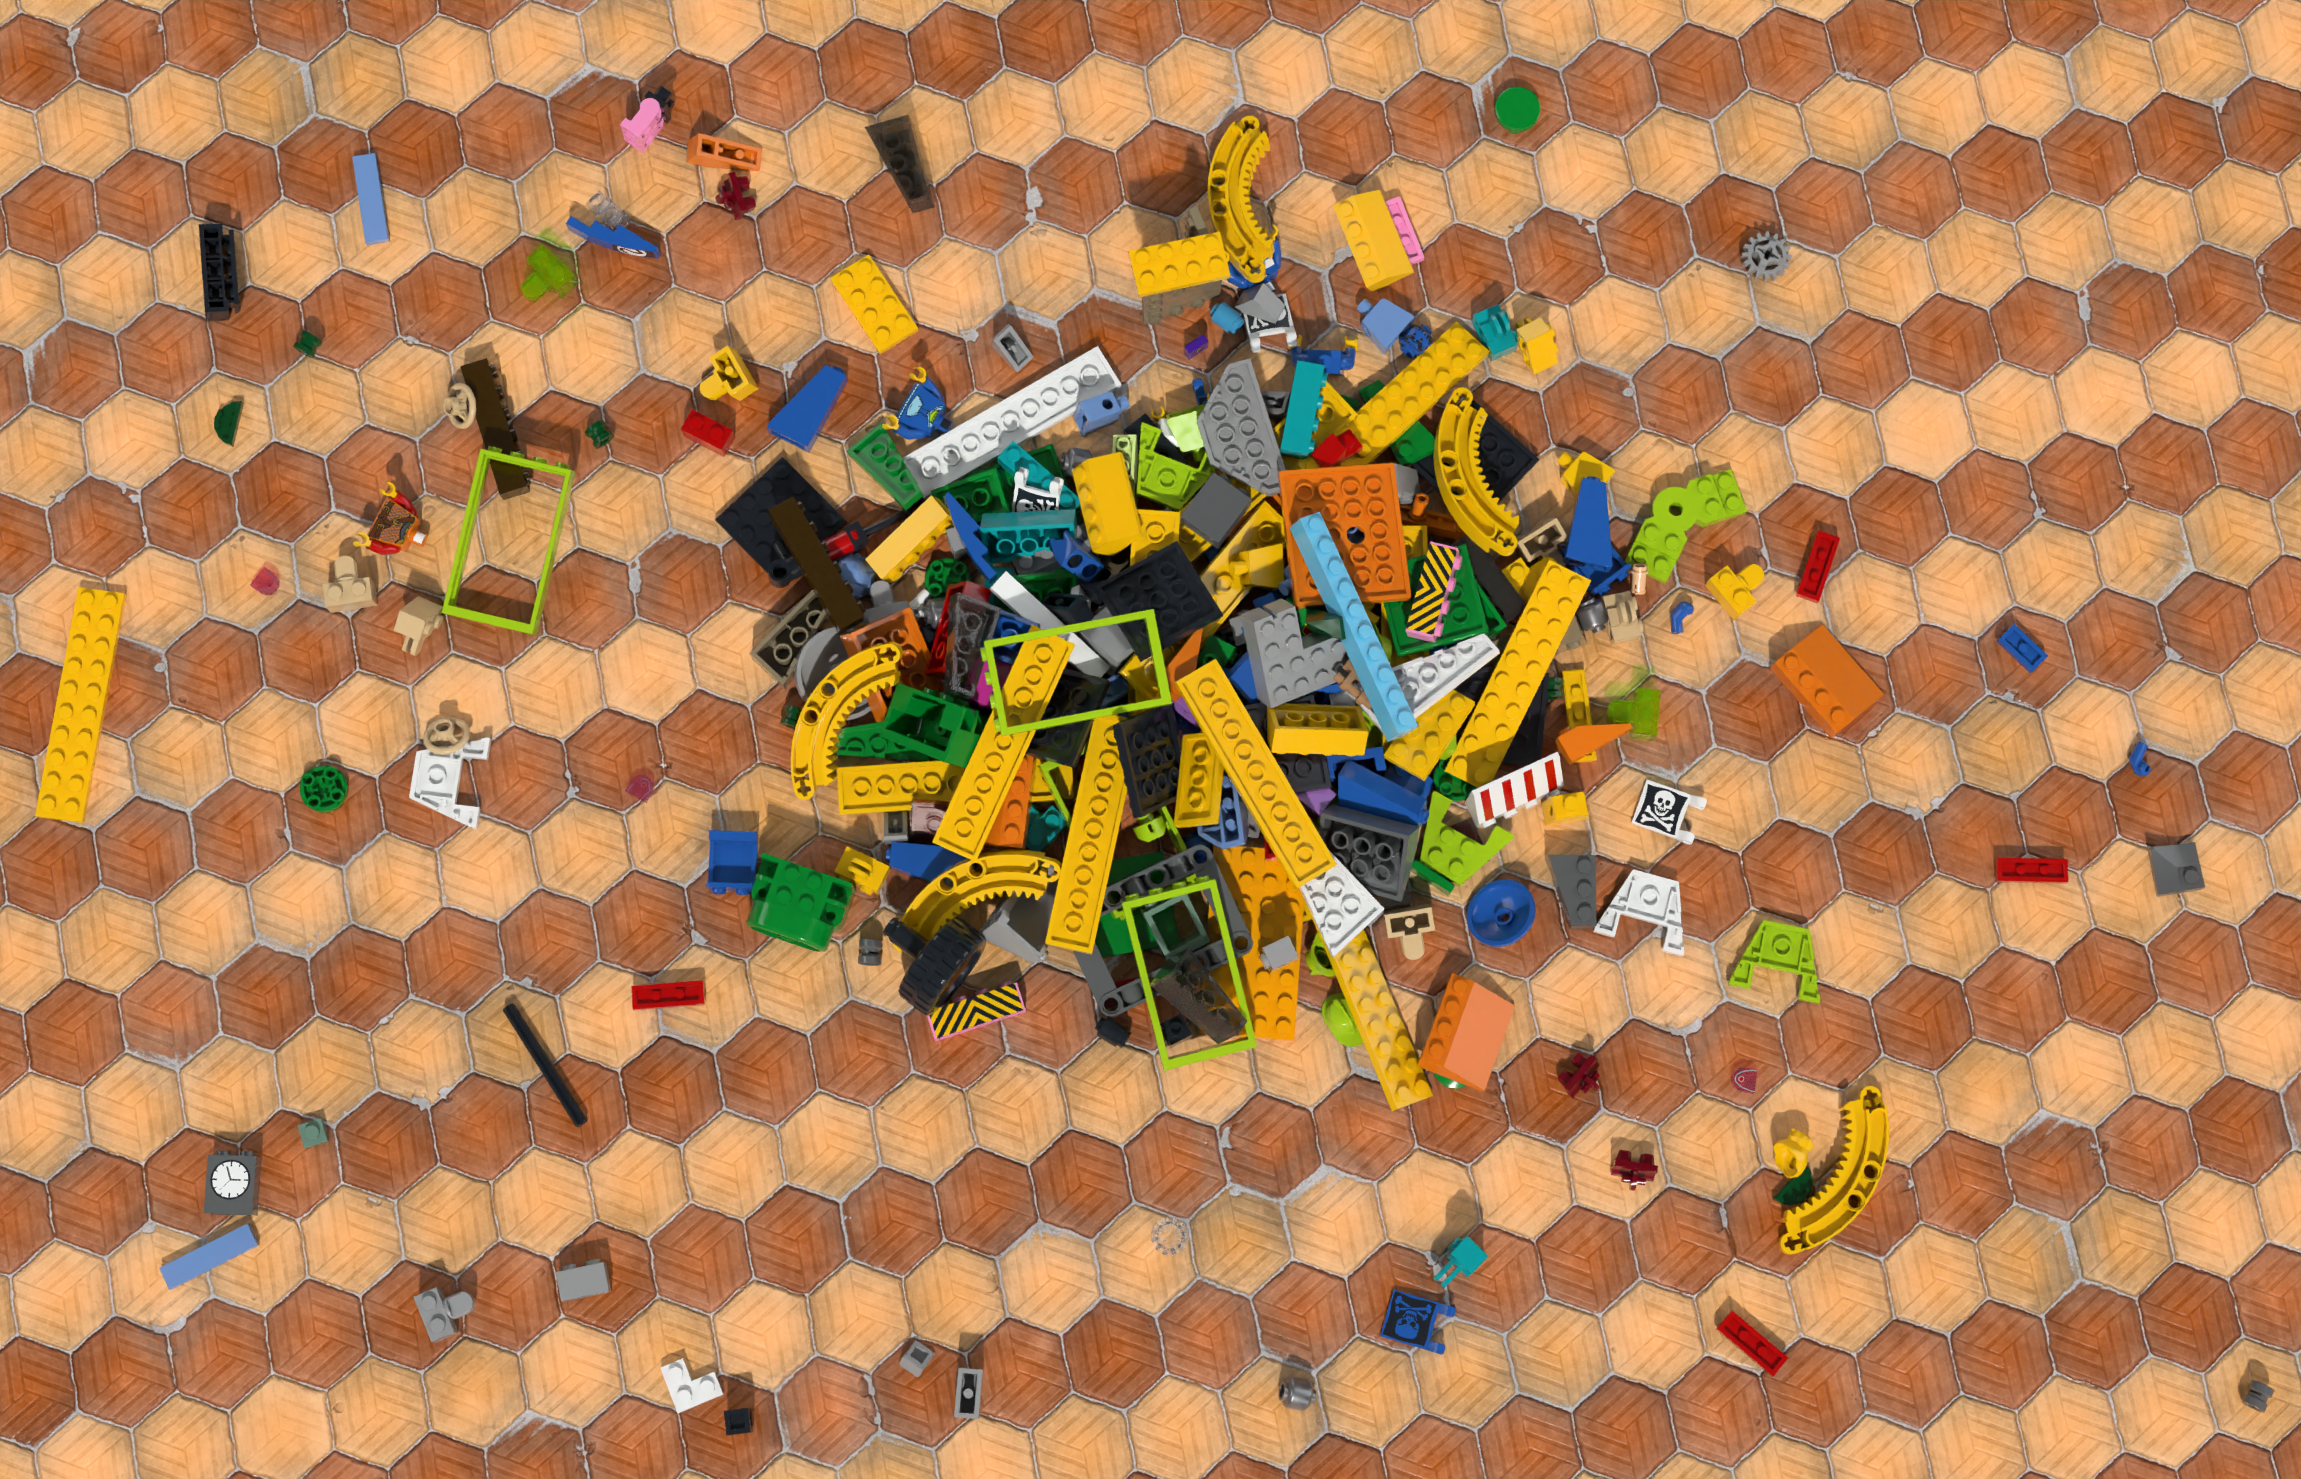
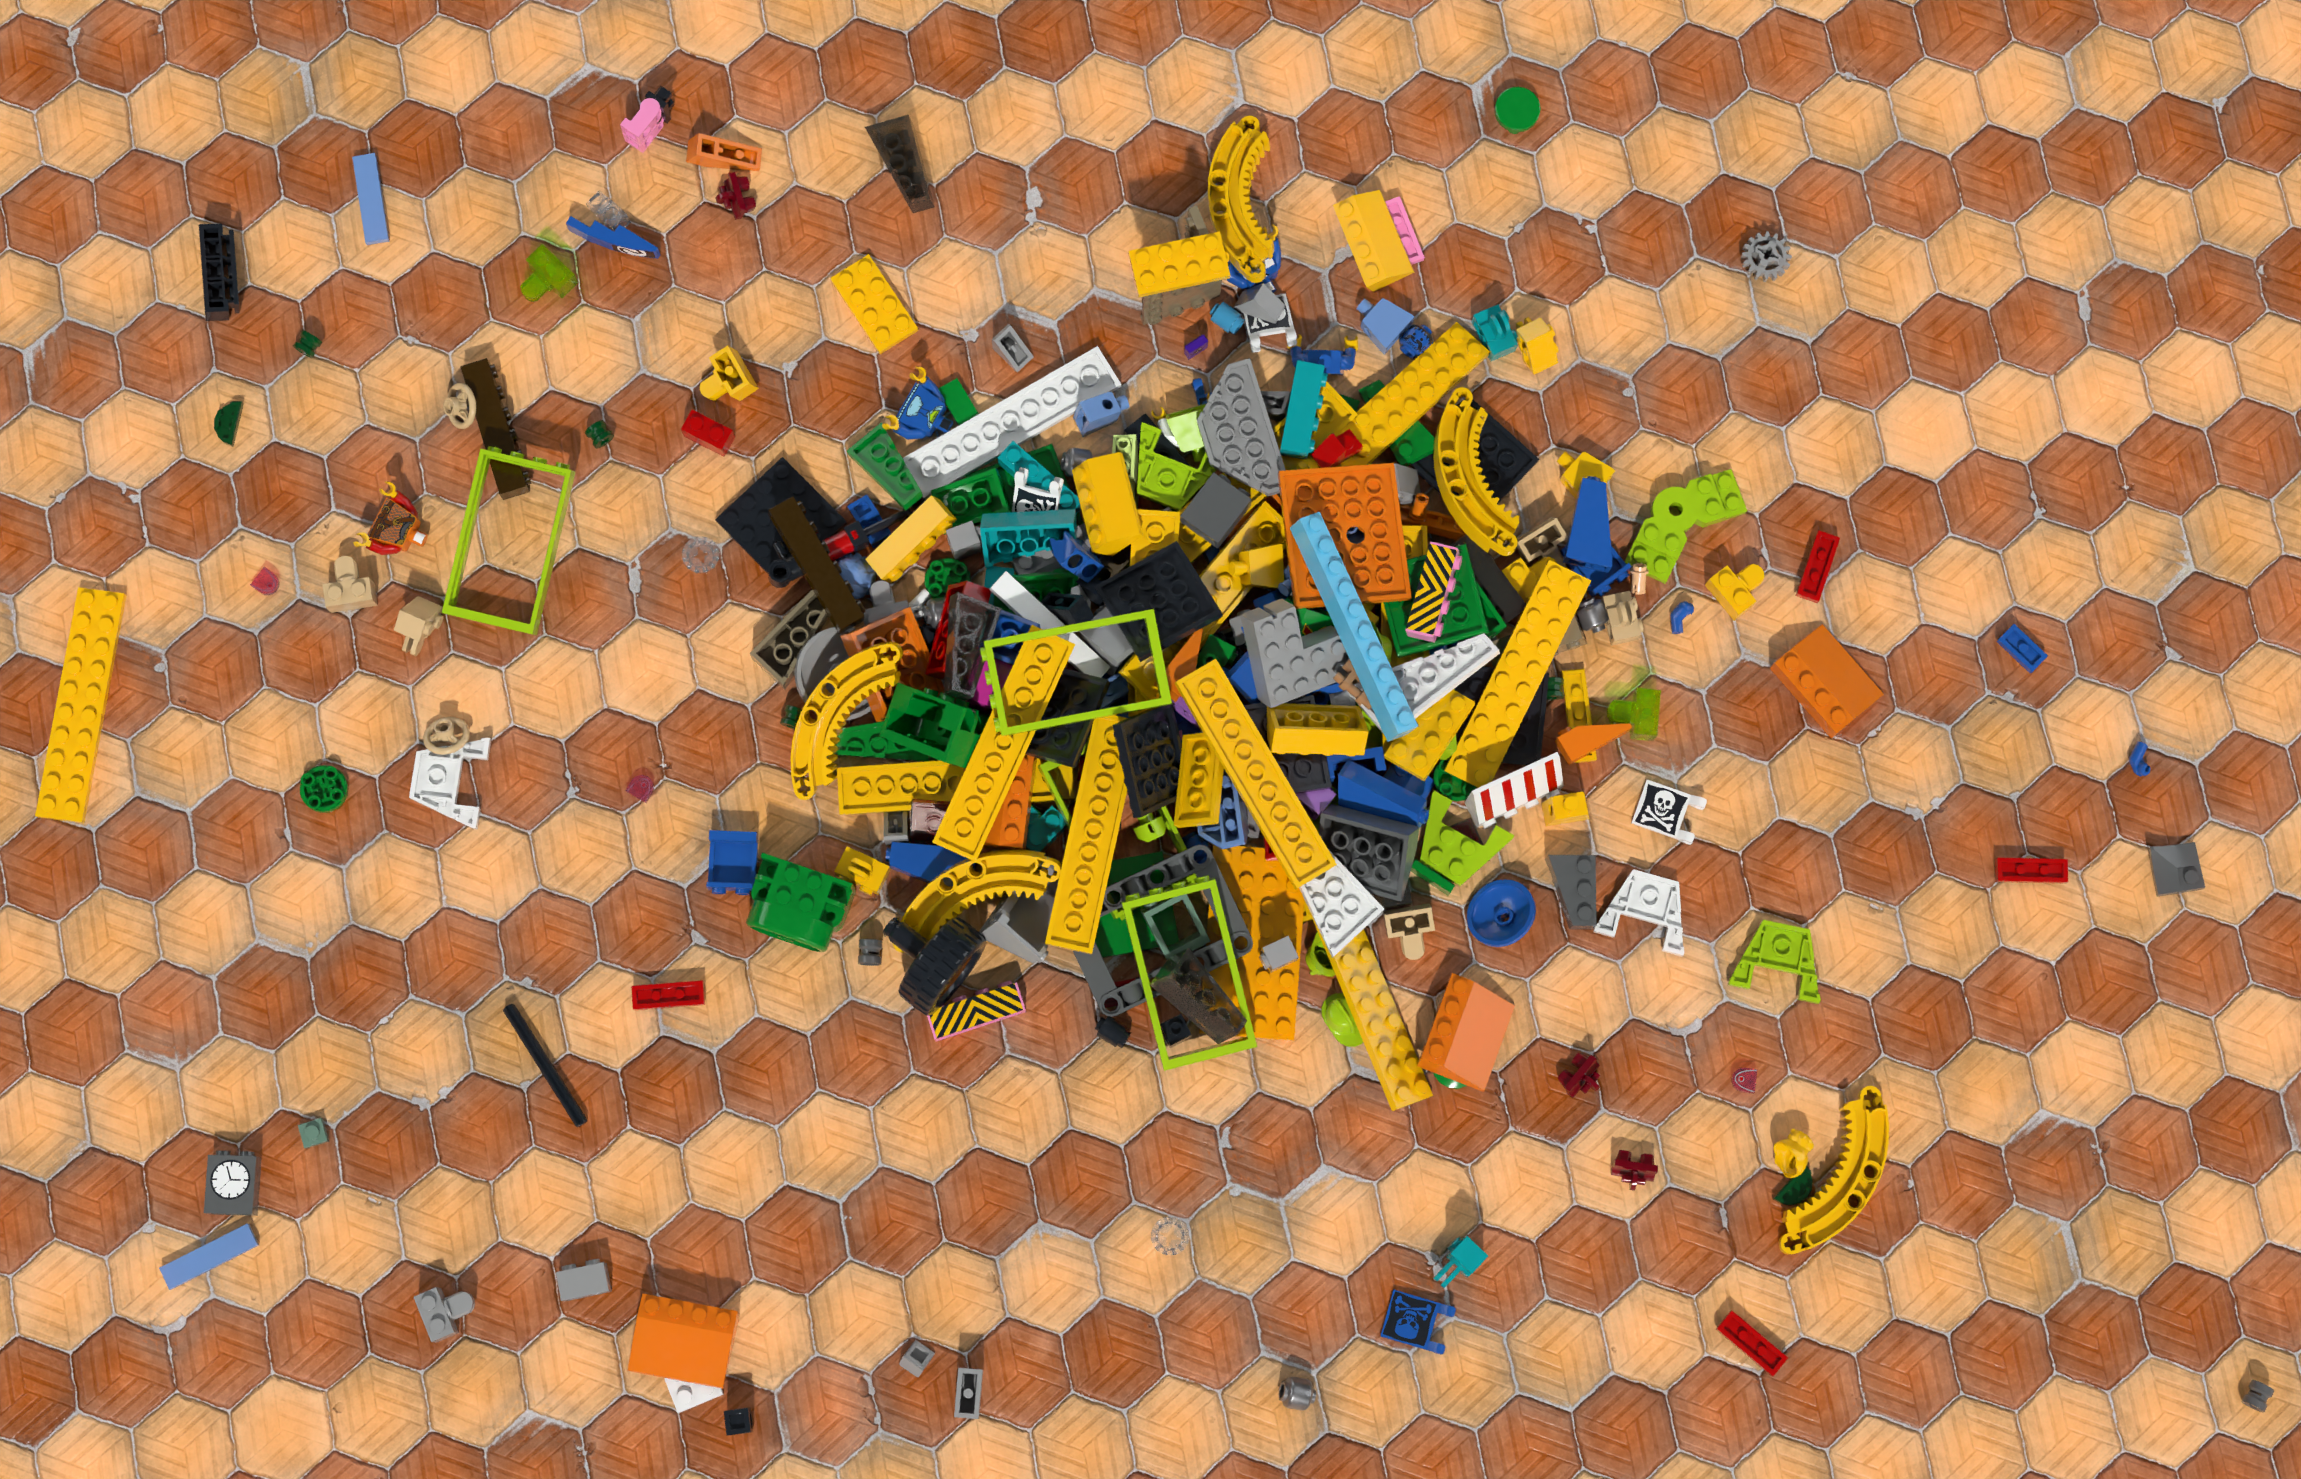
(683, 1341): none -> orange slope
(691, 550): none -> clear gear
(809, 409): blue slope -> none
(867, 514): none -> blue slope
(958, 402): none -> green tile
(967, 531): blue slope -> none
(1325, 624): dark green slope -> none

